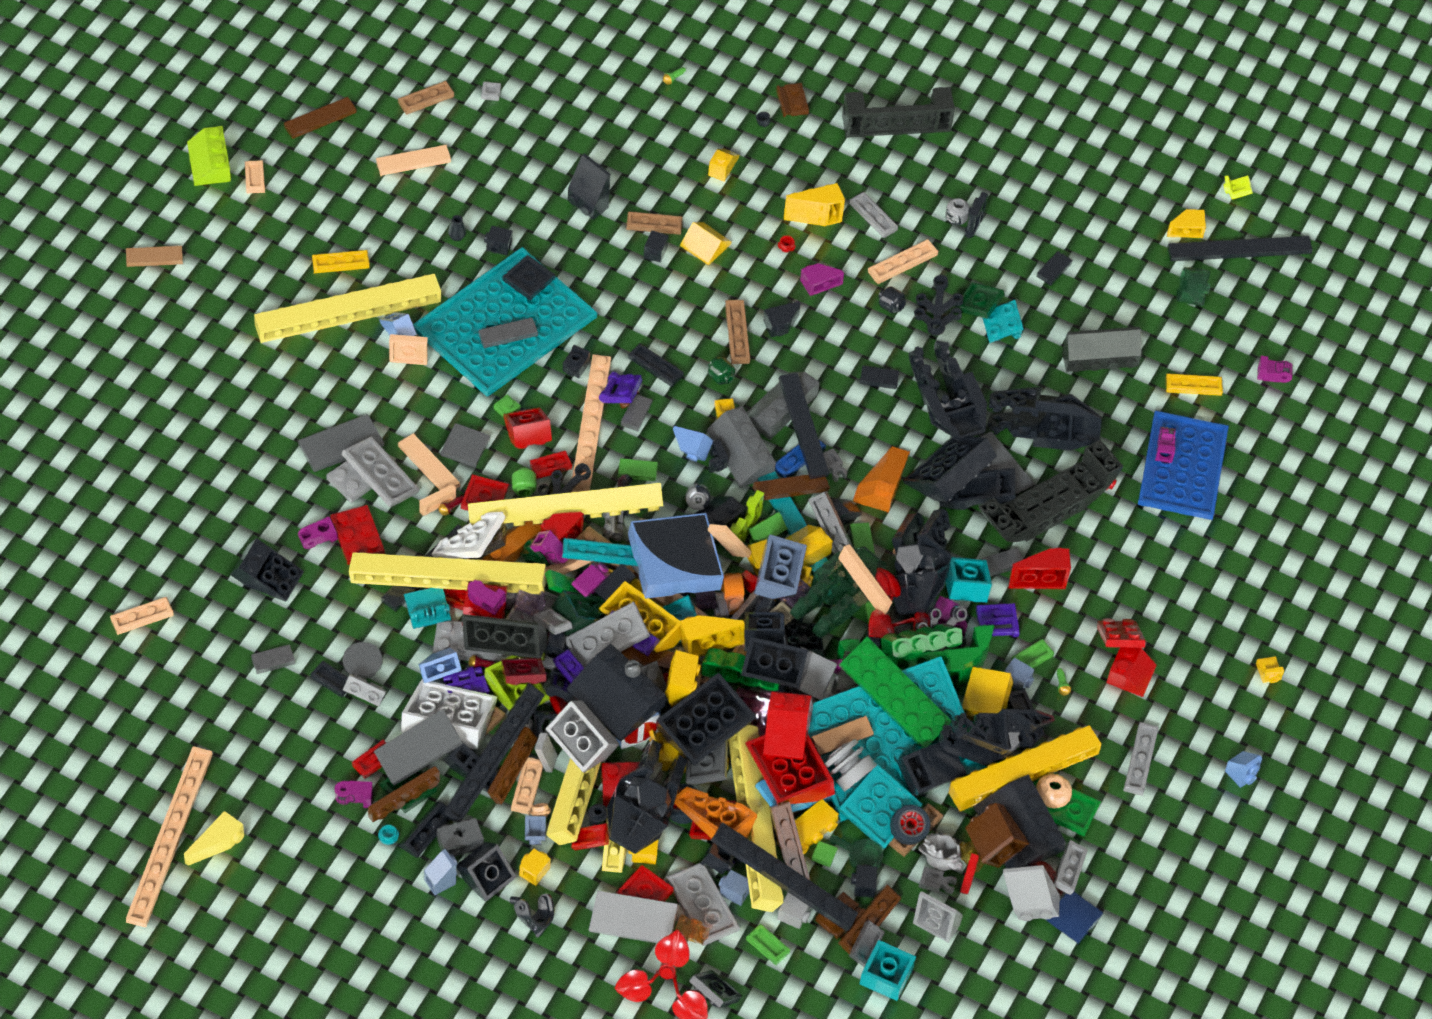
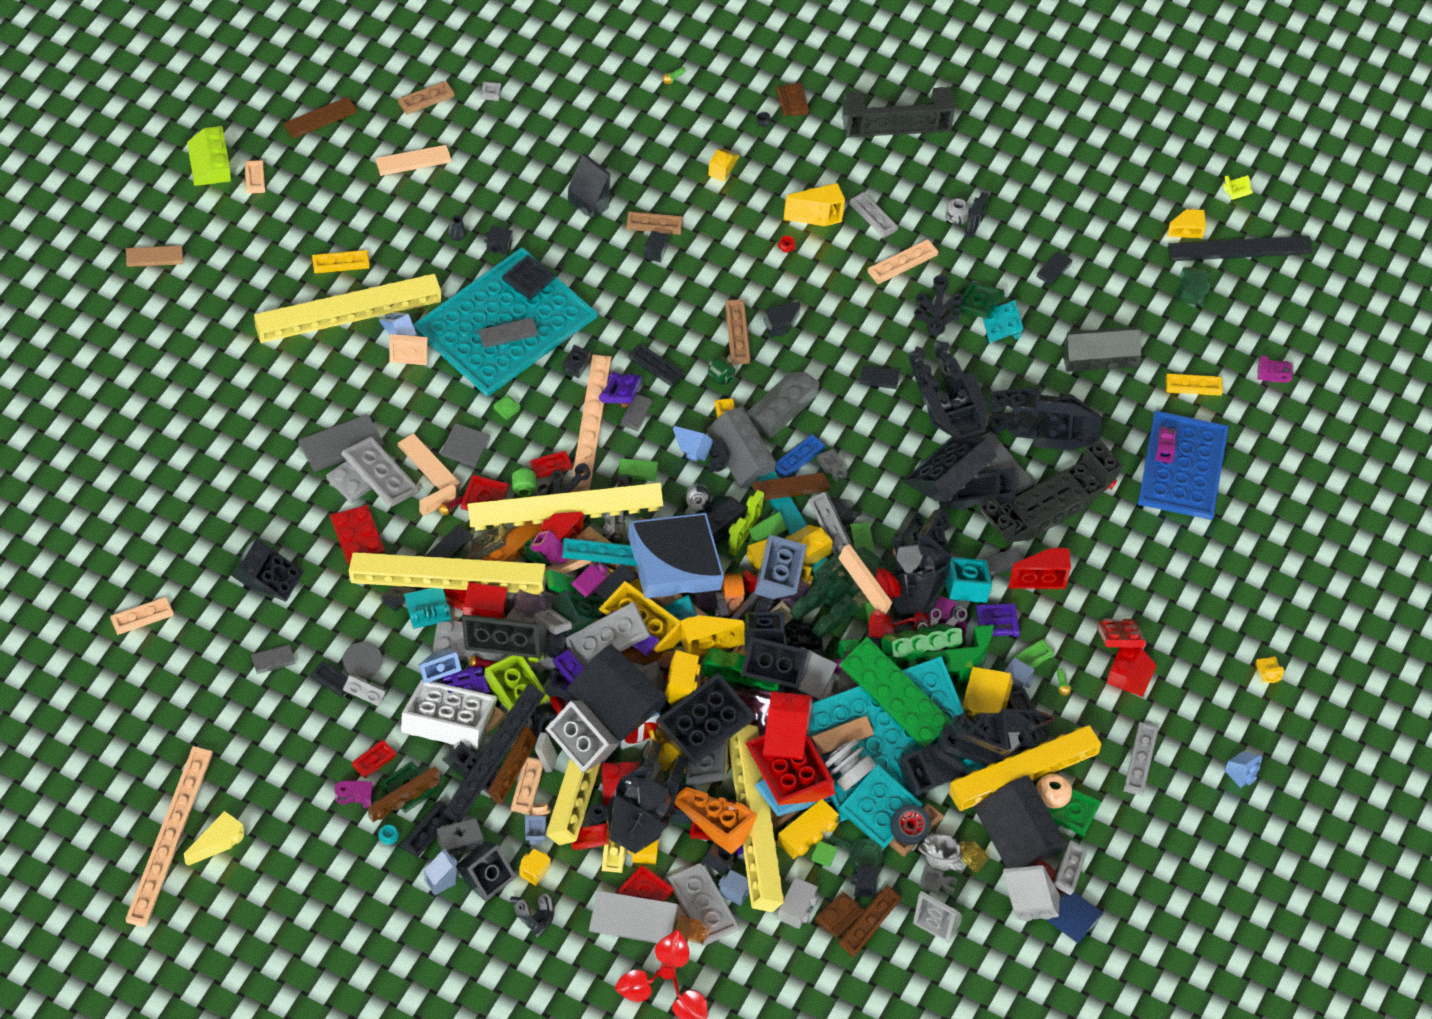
(317, 533): magenta leg -> none
(418, 747): dark grey tile -> none
(471, 539): white plate -> none
(485, 597): magenta leg -> none
(523, 671): dark red plate -> none
(528, 427): red slope -> none
(634, 670): dark grey hinge -> none
(704, 242): yellow slope -> none
(715, 988): black plate -> none
(729, 540): light nougat tile -> none
(768, 944): bright green tile -> none
(784, 876): black plate -> none
(788, 837): tile -> none
(803, 426): black tile -> none
(820, 278): magenta slope -> none
(866, 942): flat silver tile -> none
(881, 483): orange wedge -> none
(887, 970): teal brick -> none
(892, 299): black head -> none
(968, 878): red tile -> none
(996, 835): reddish brown slope -> none

